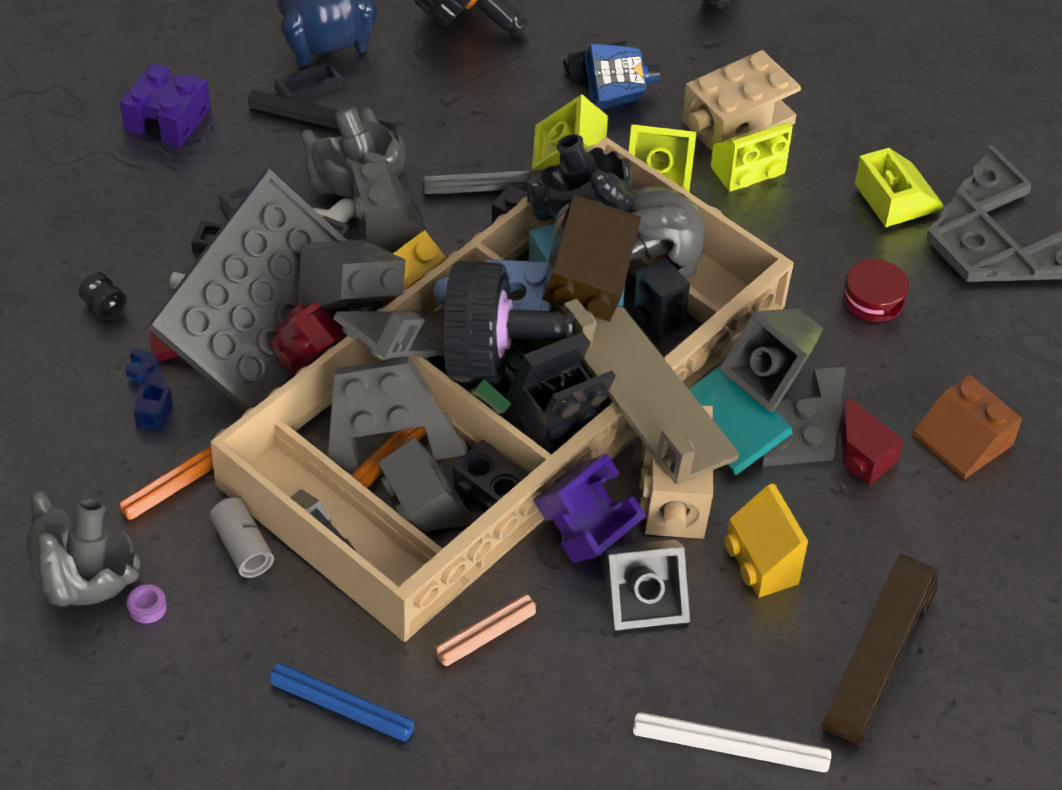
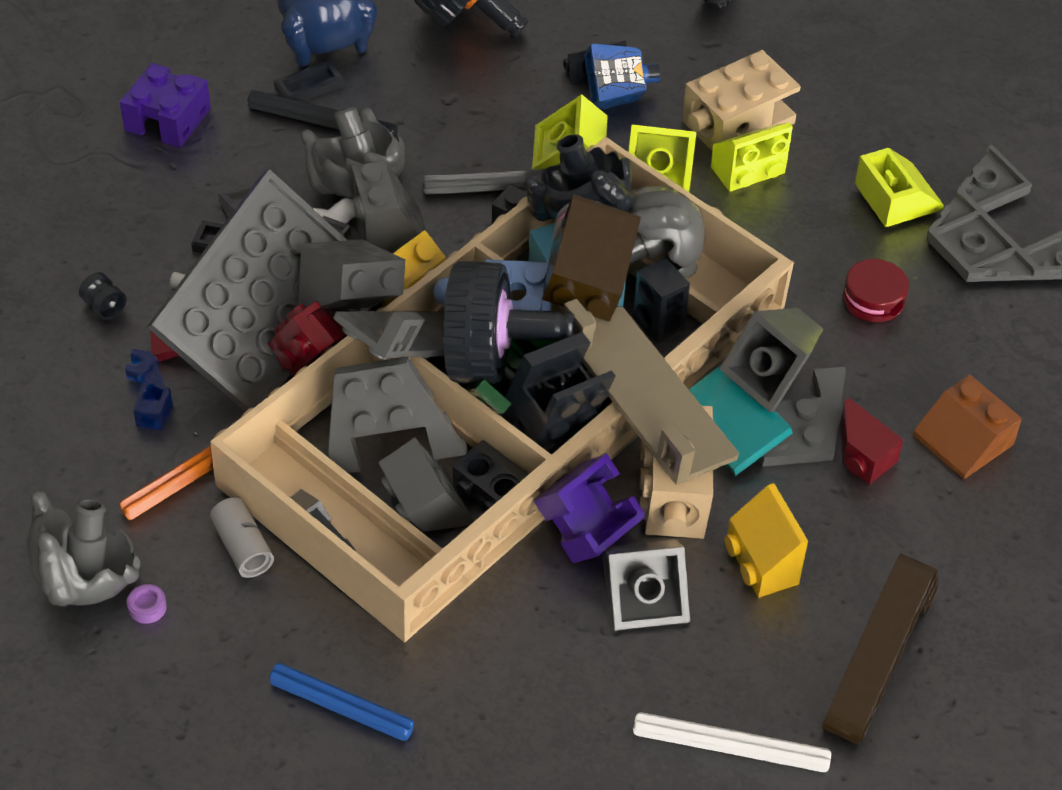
(370, 469): orange axle -> none
(485, 630): axle -> none

